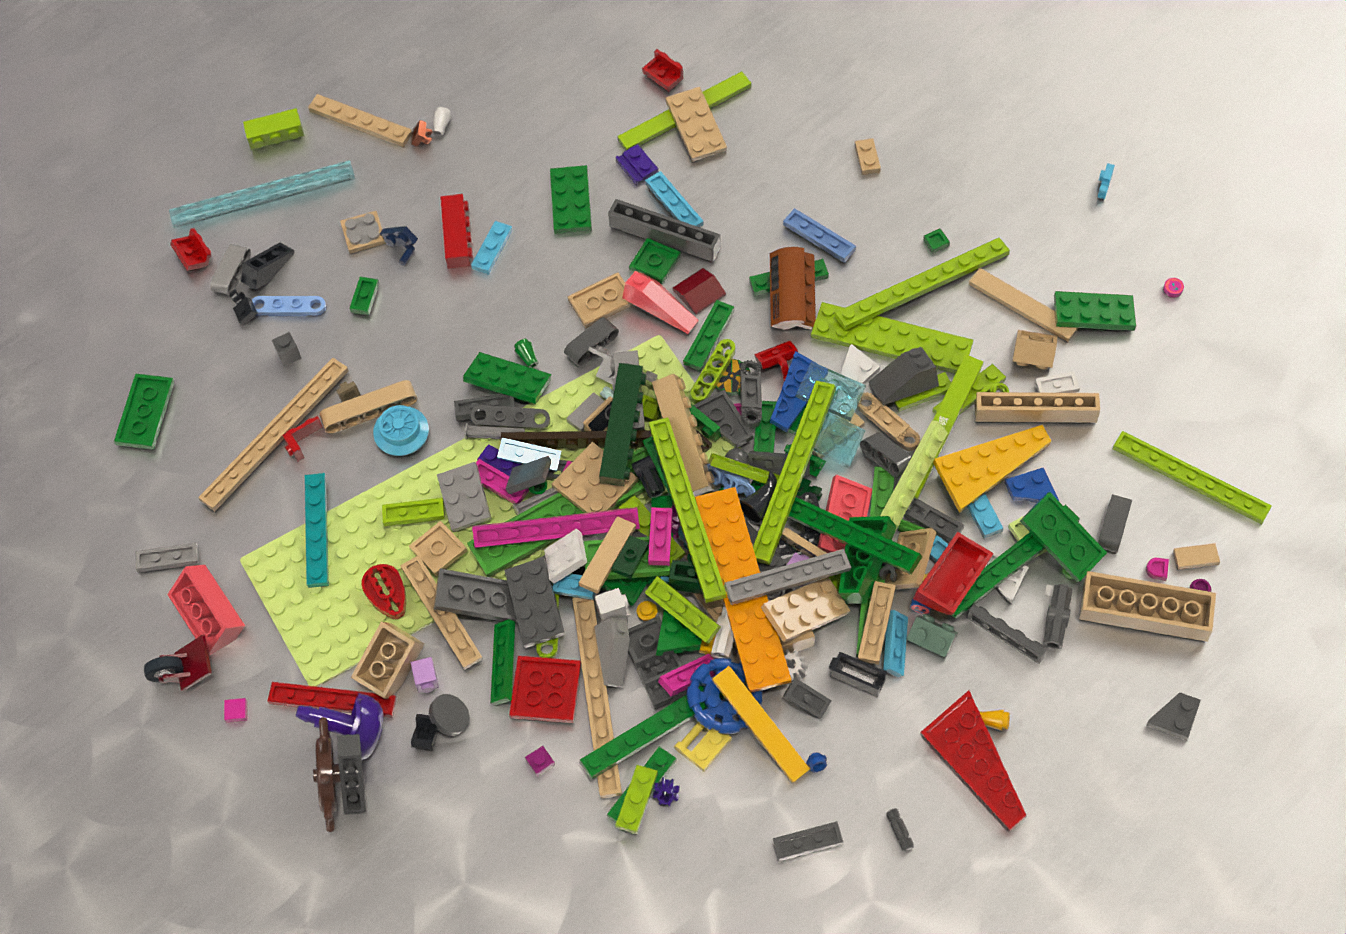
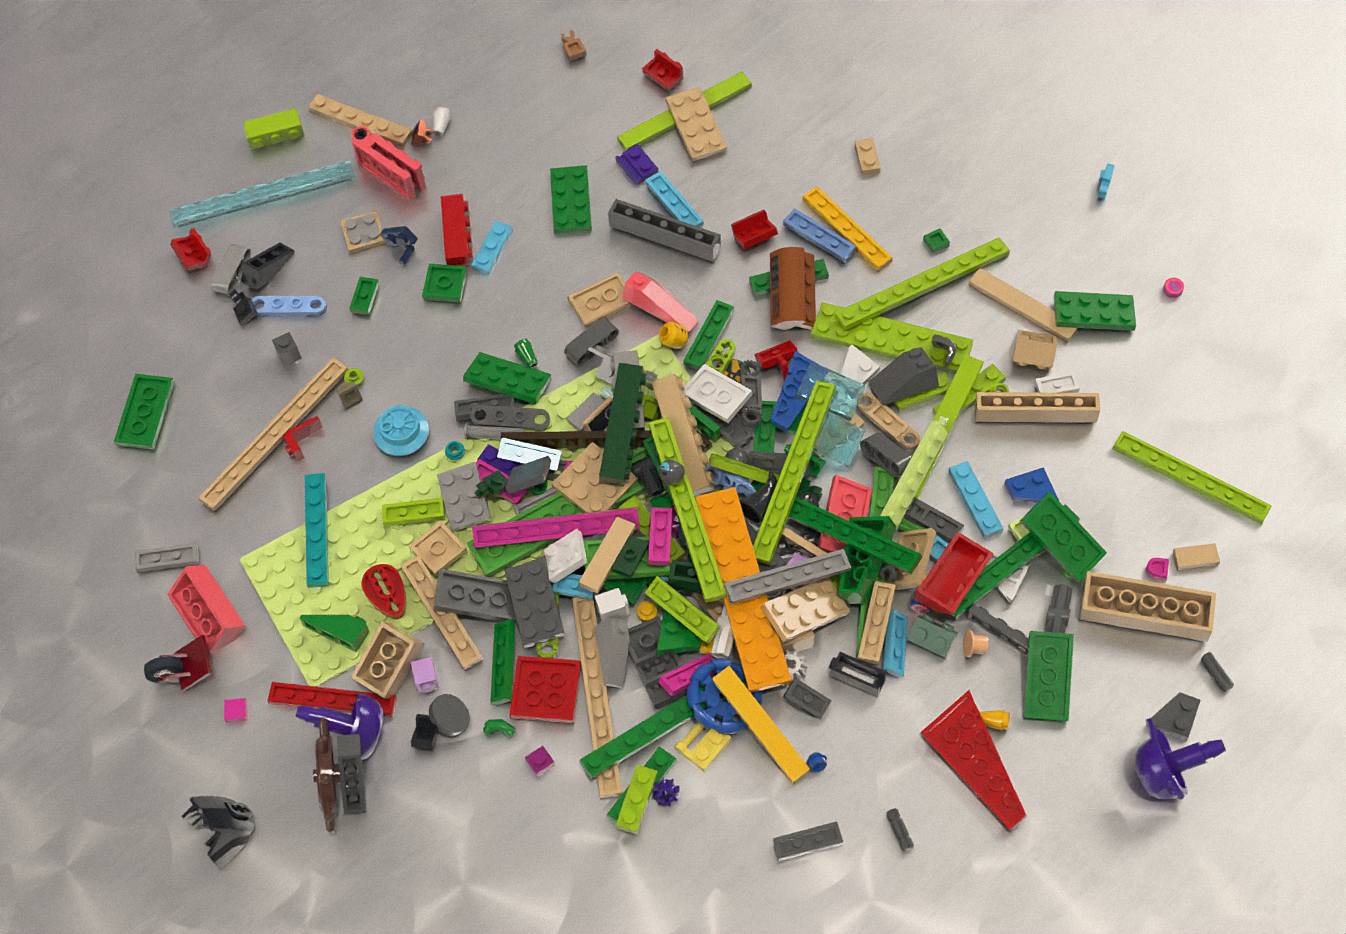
(227, 819): none -> black piece
(339, 628): none -> green slope
(351, 372): none -> lime plate
(367, 406): tan beam -> none
(387, 163): none -> coral hinge
(444, 283): none -> green plate
(454, 445): none -> teal plate
(493, 483): none -> dark green plate
(498, 724): none -> green arm
(573, 47): none -> medium nougat plate
(655, 260): green tile -> none
(671, 472): none -> dark grey piece
(673, 335): none -> yellow head
(699, 290): dark red slope -> none
(717, 393): none -> white plate
(753, 229): none -> red bracket
(847, 228): none -> yellow tile
(946, 344): none -> dark grey hair
(974, 644): none -> light nougat piece
(983, 466): yellow wing -> none
(1048, 675): none -> green plate
(1114, 523): dark grey beam -> none
(1162, 768): none -> dark purple piece
(1201, 584): magenta plate -> none
(1217, 671): none -> dark grey axle

